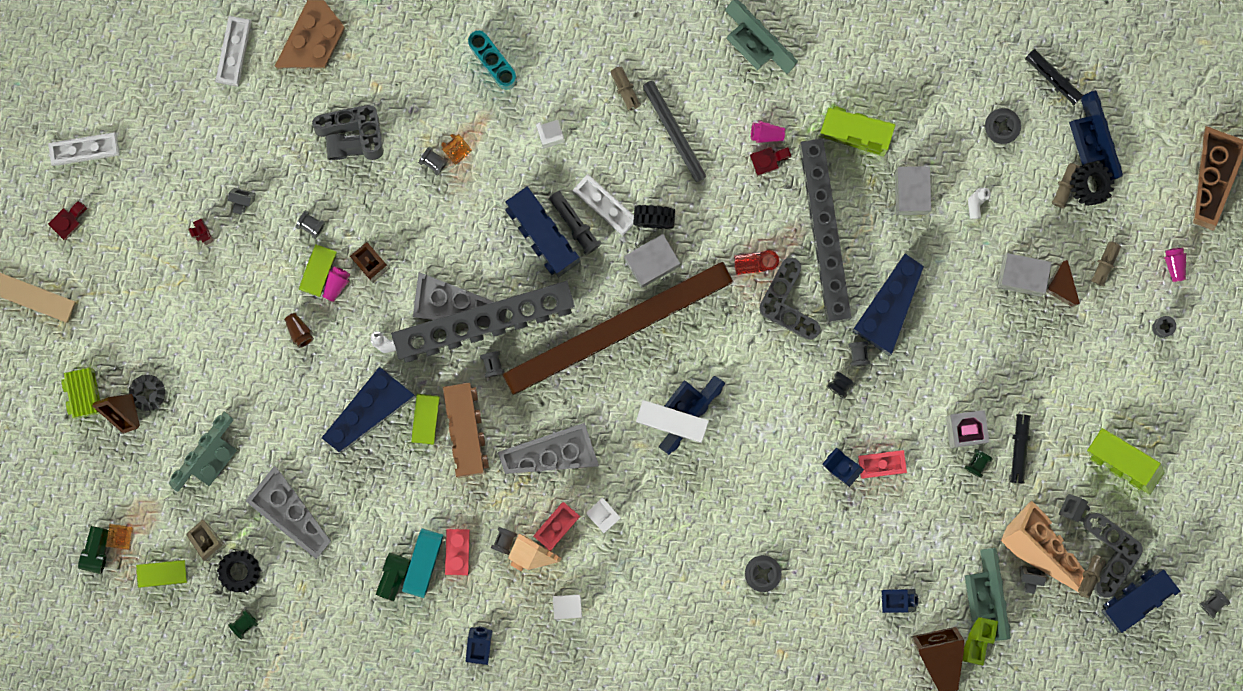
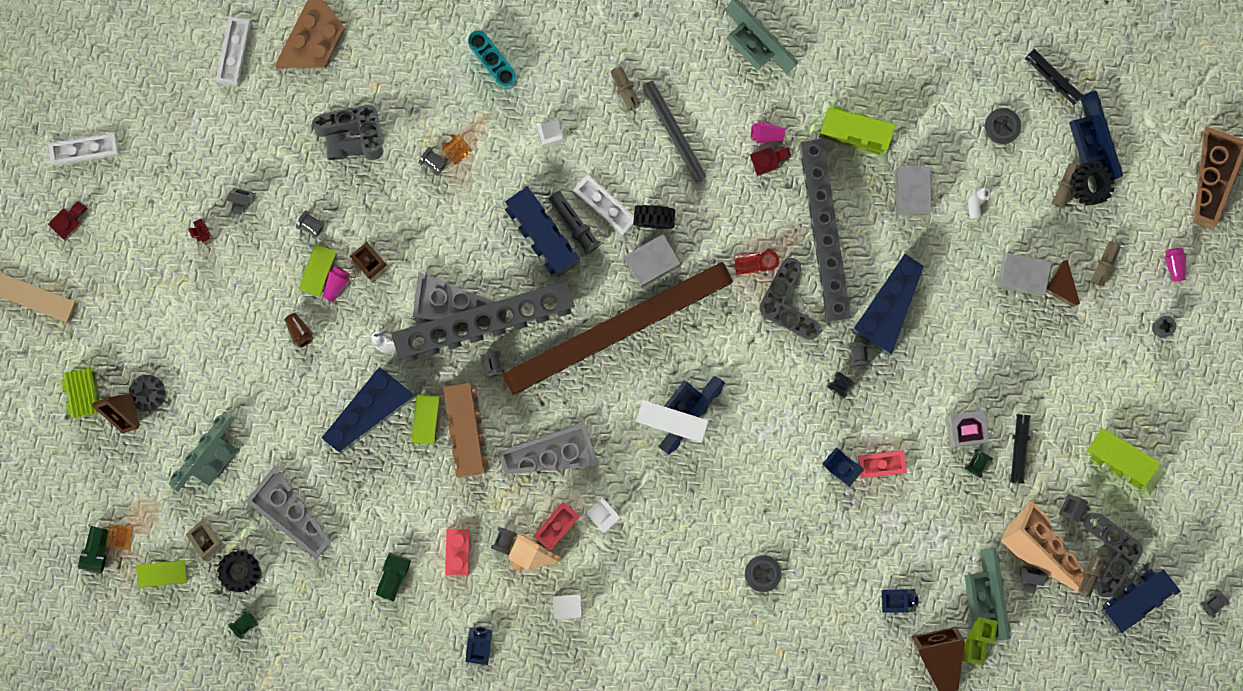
(422, 563): teal beam -> none

